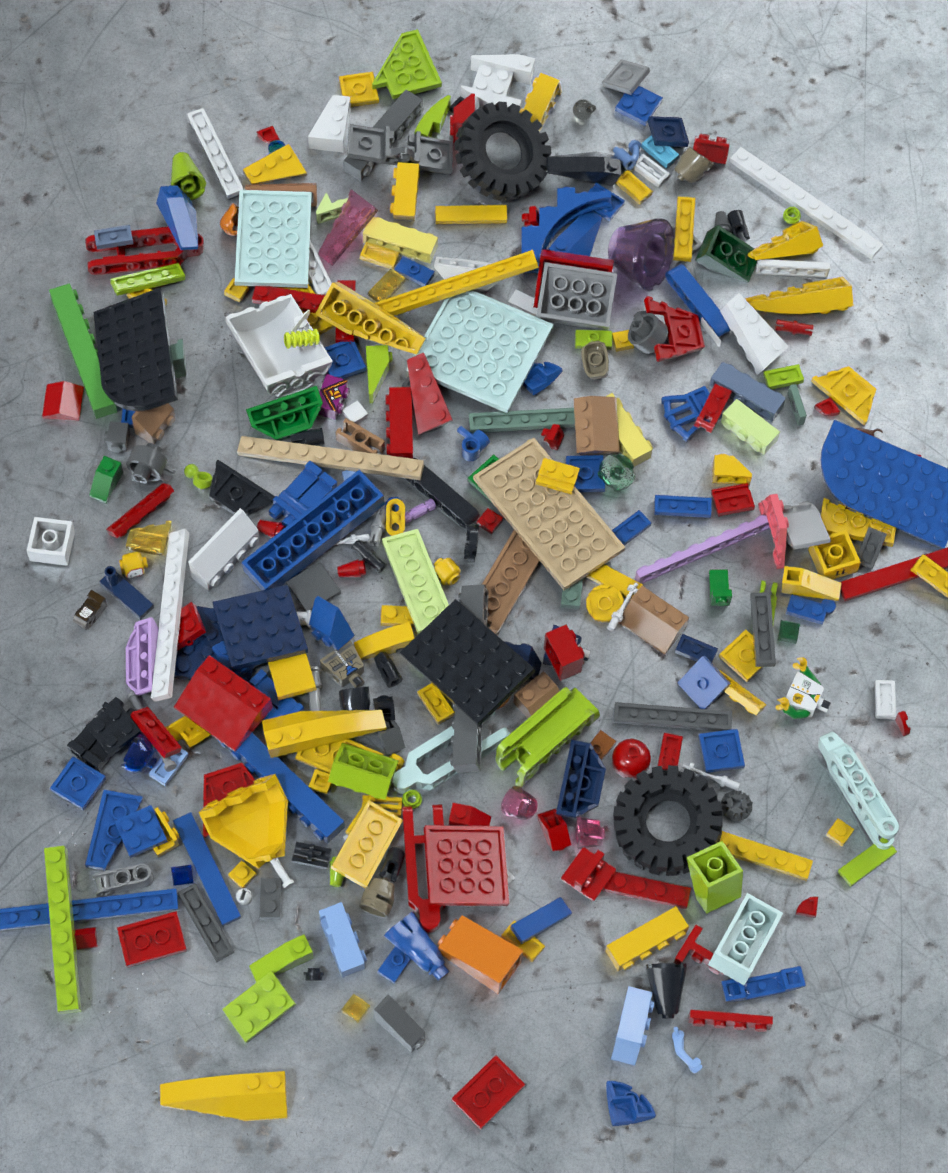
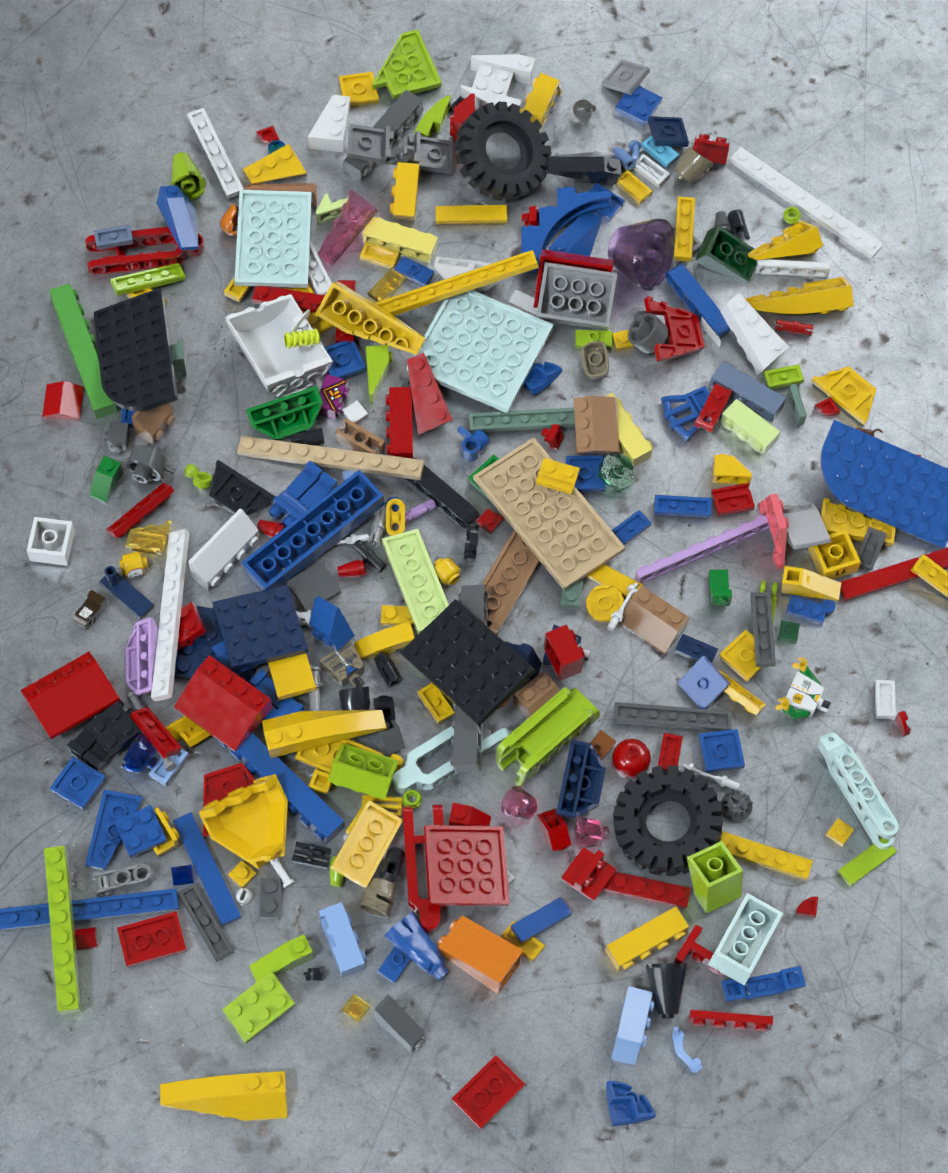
(70, 695): none -> red slope

